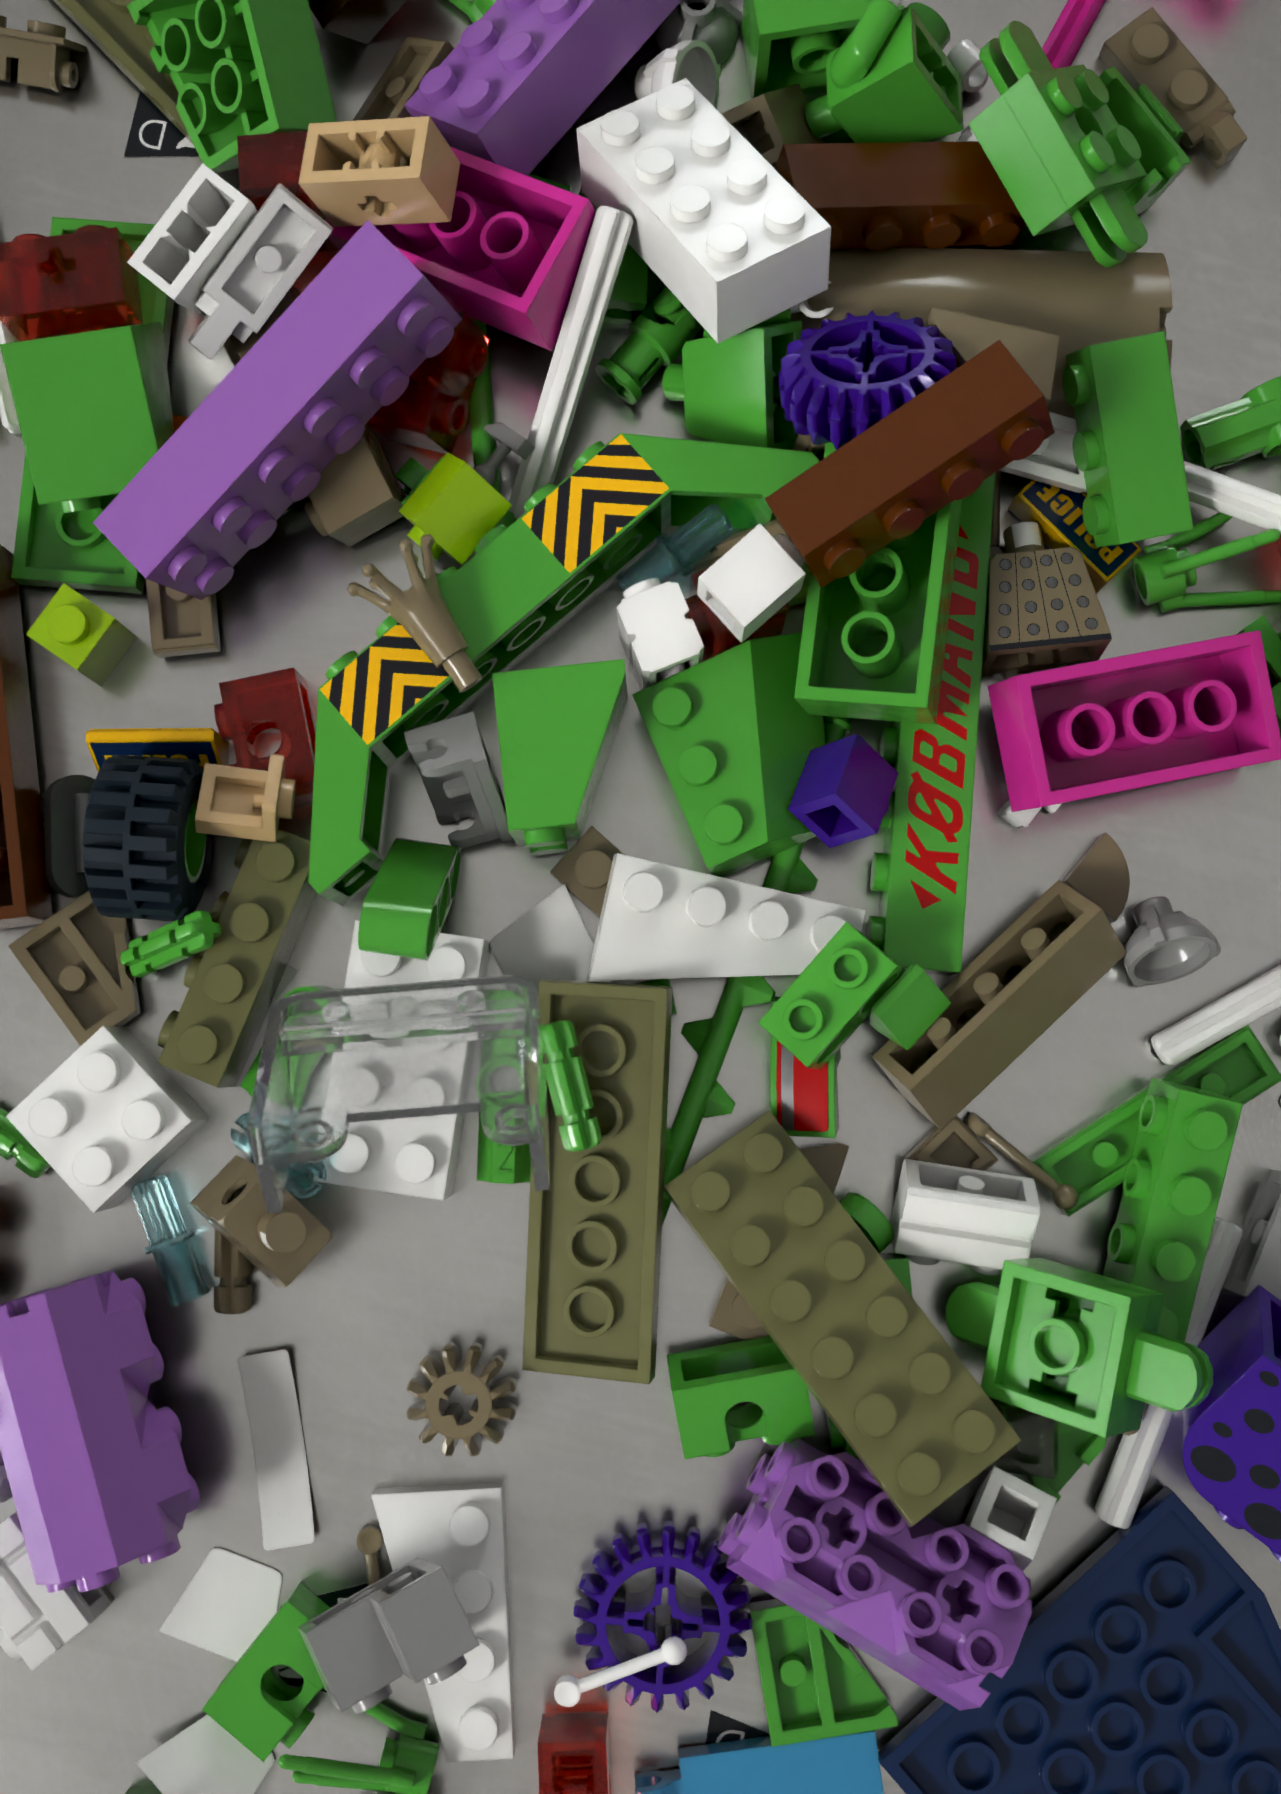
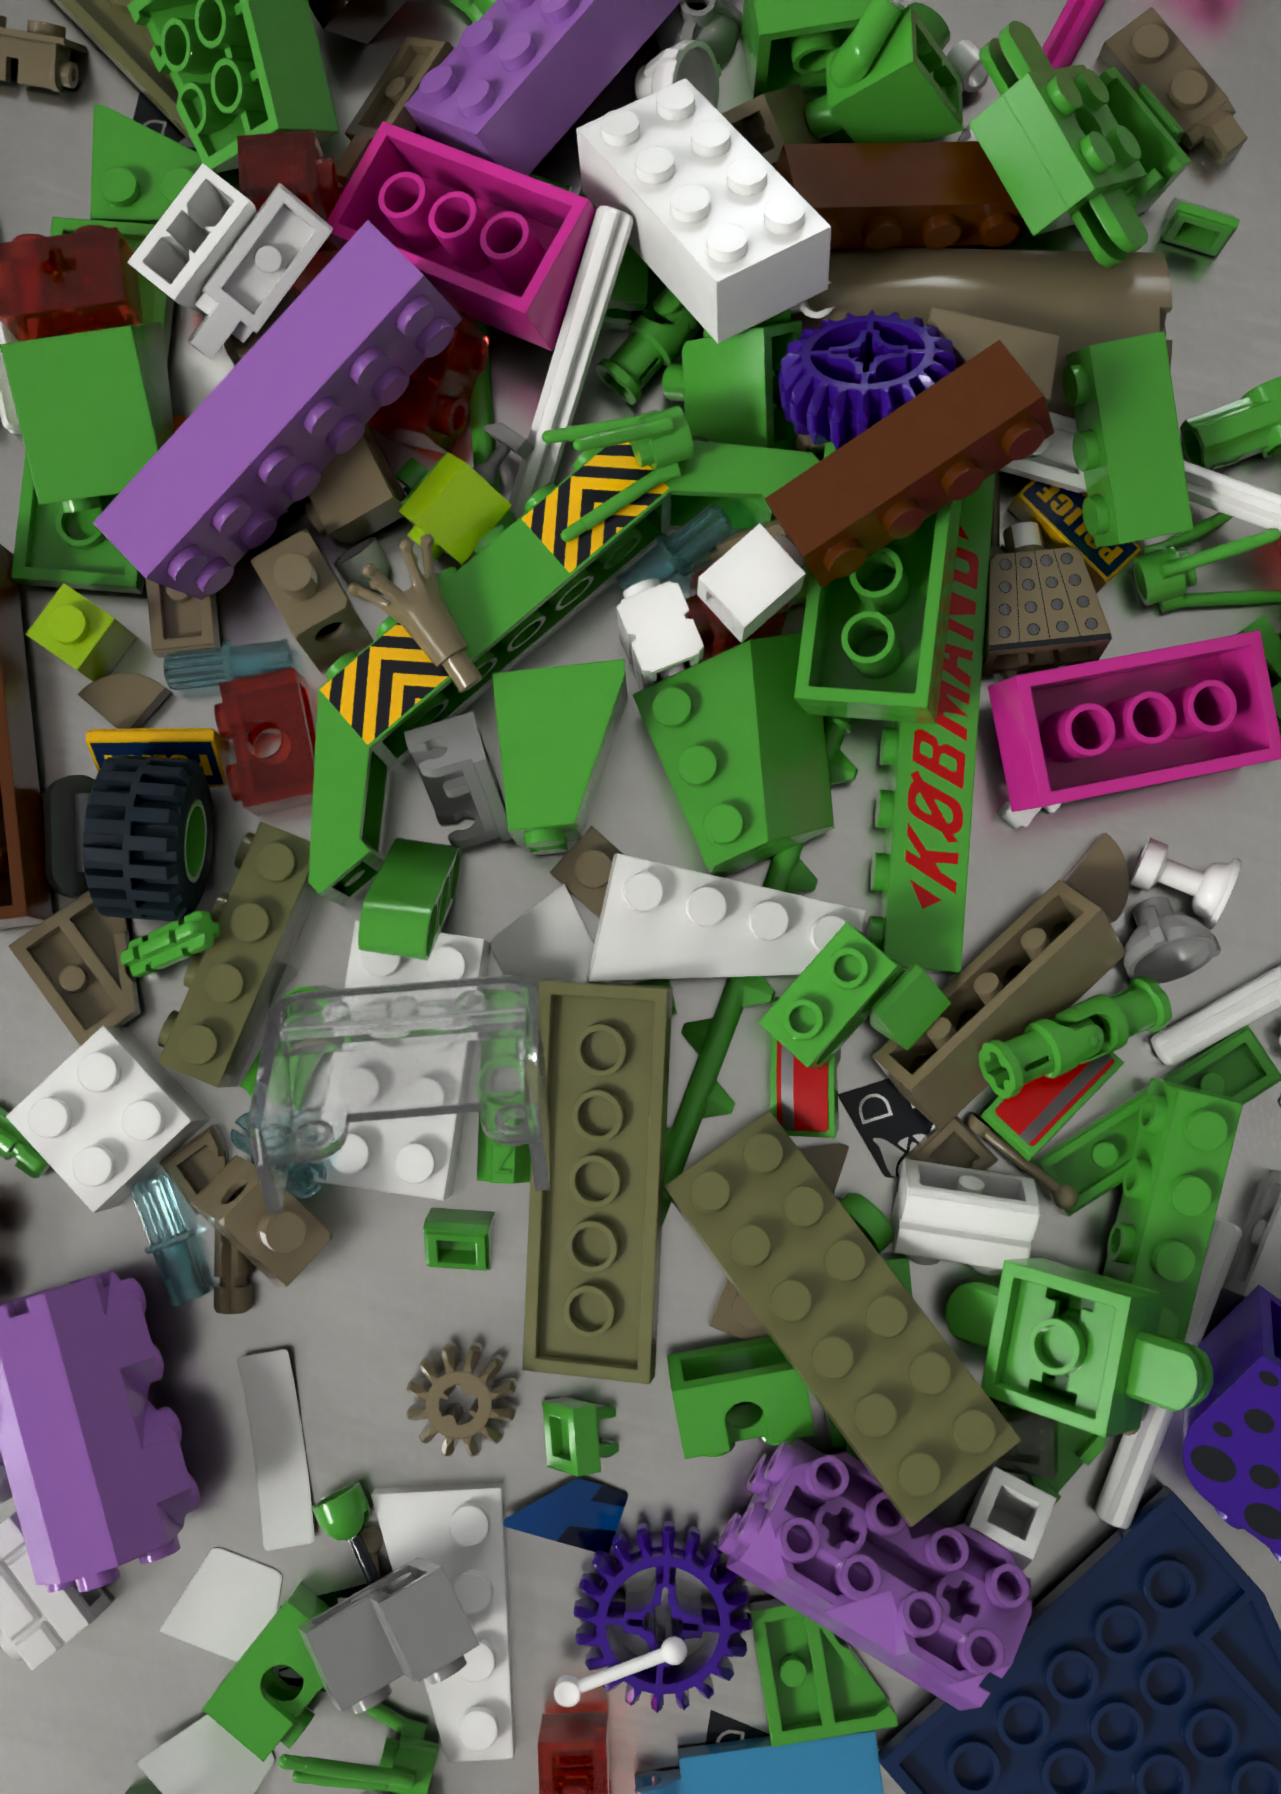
(125, 698): none -> dark tan tile
(135, 169): none -> bright green wing
(197, 1162): none -> dark tan tile
(225, 663): none -> clear light blue axle
(245, 800): tan bracket -> none
(311, 598): none -> dark tan torso
(344, 1518): none -> bright green hinge
(354, 559): none -> white hinge
(380, 171): tan brick -> none
(458, 1238): none -> bright green slope
(569, 1087): bright green axle -> none
(573, 1435): none -> bright green tile
(575, 1515): none -> clear blue sticker
(655, 438): none -> bright green plant
(843, 791): dark purple brick -> none
(886, 1123): none -> black sticker
(1048, 1104): none -> slope
(1074, 1036): none -> bright green piece
(1198, 227): none -> bright green slope
(1208, 889): none -> white piece

